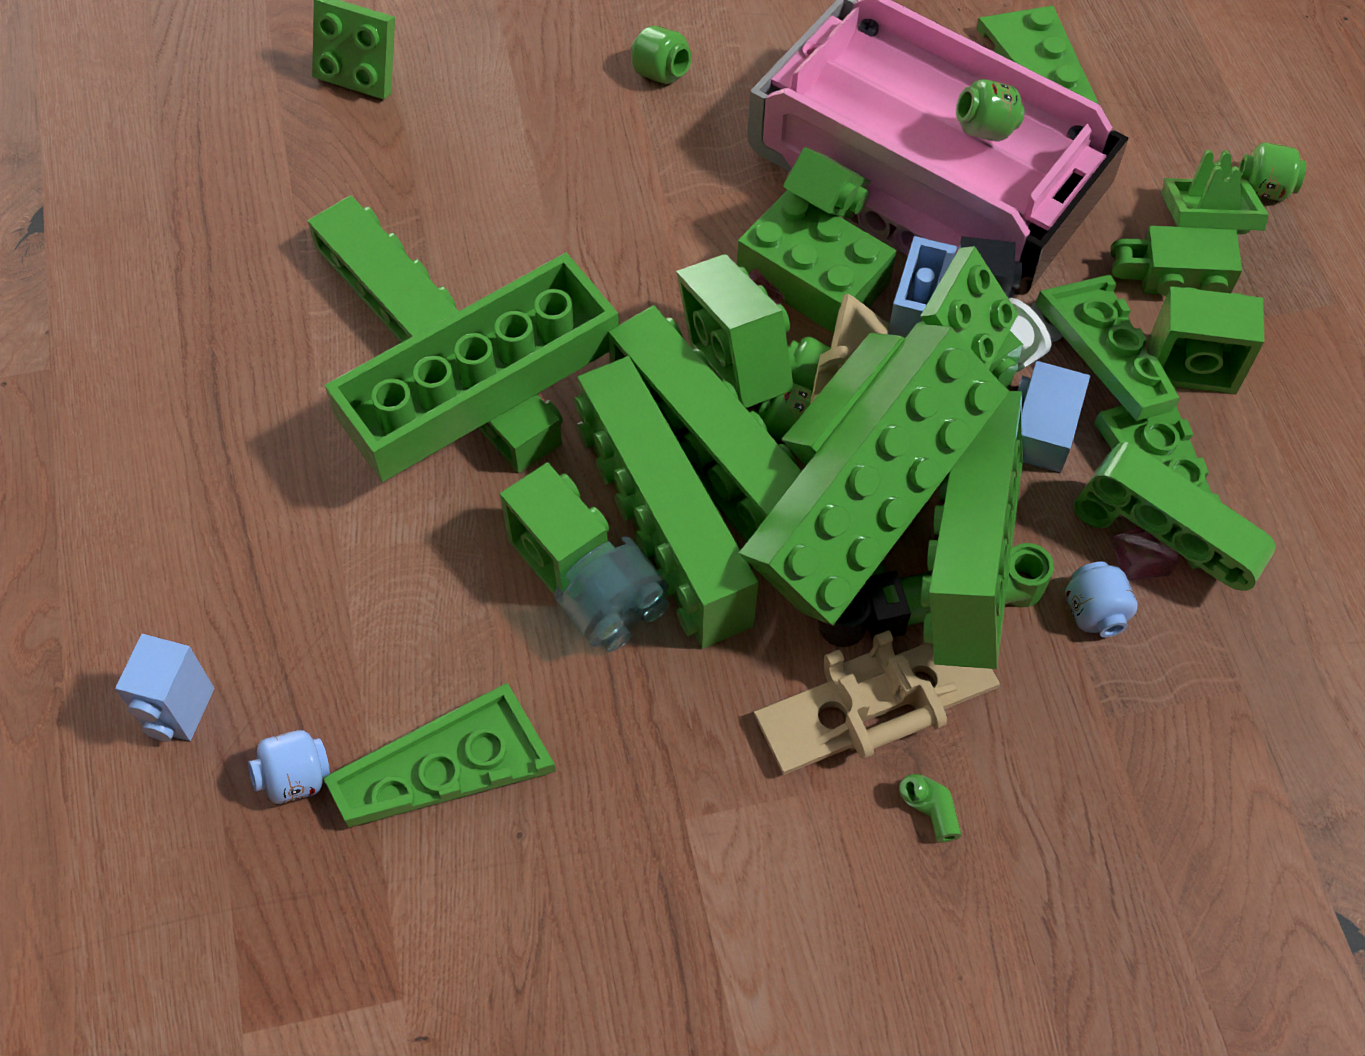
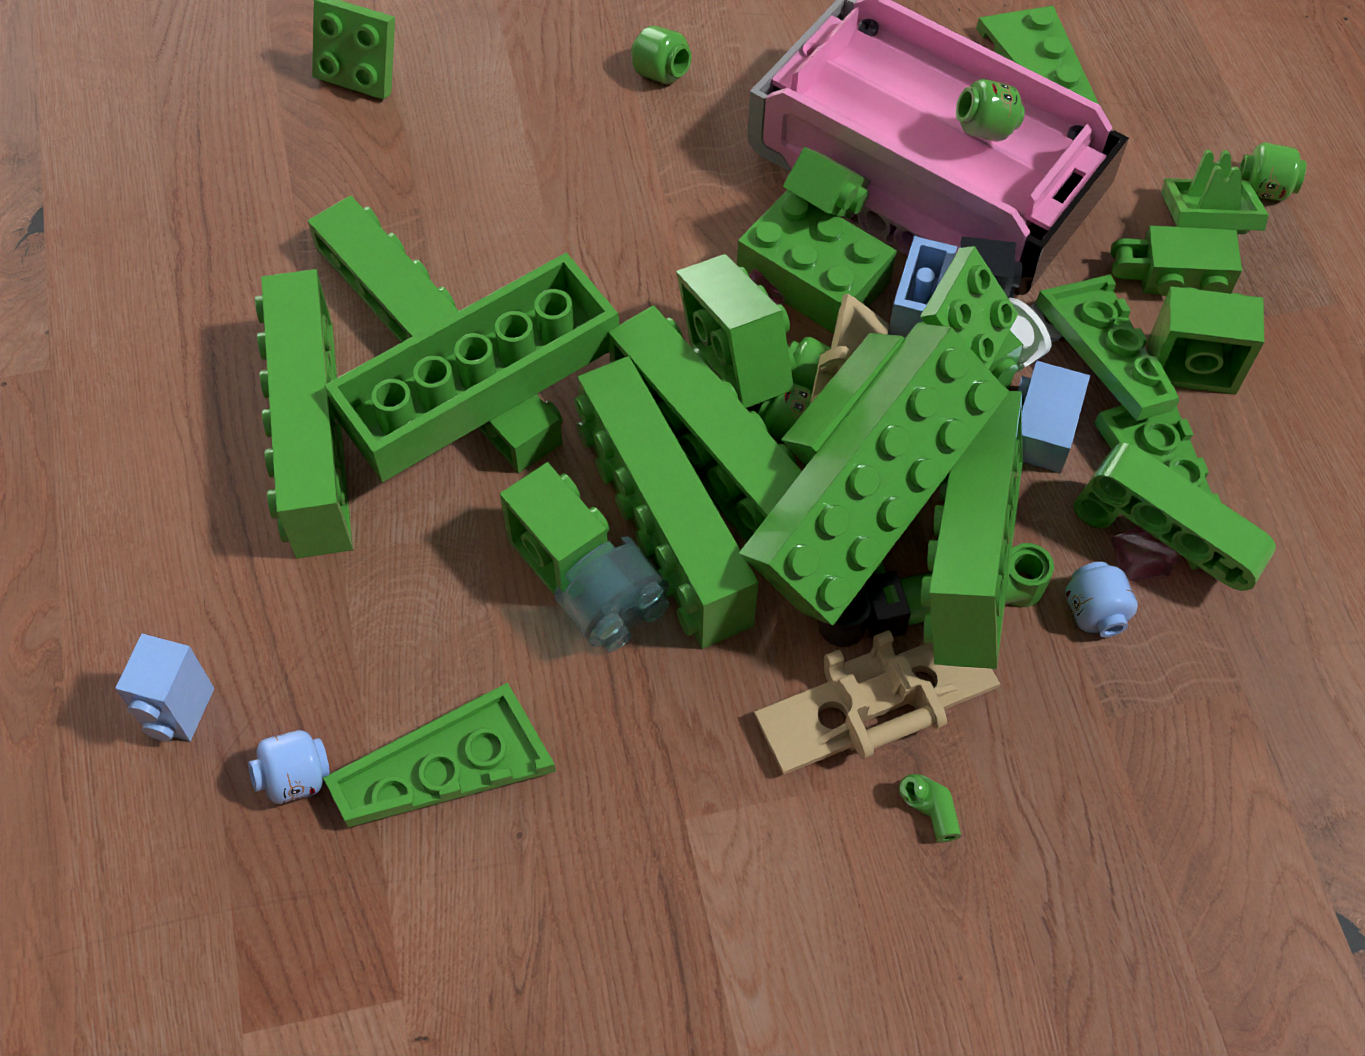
(305, 435): none -> bright green brick

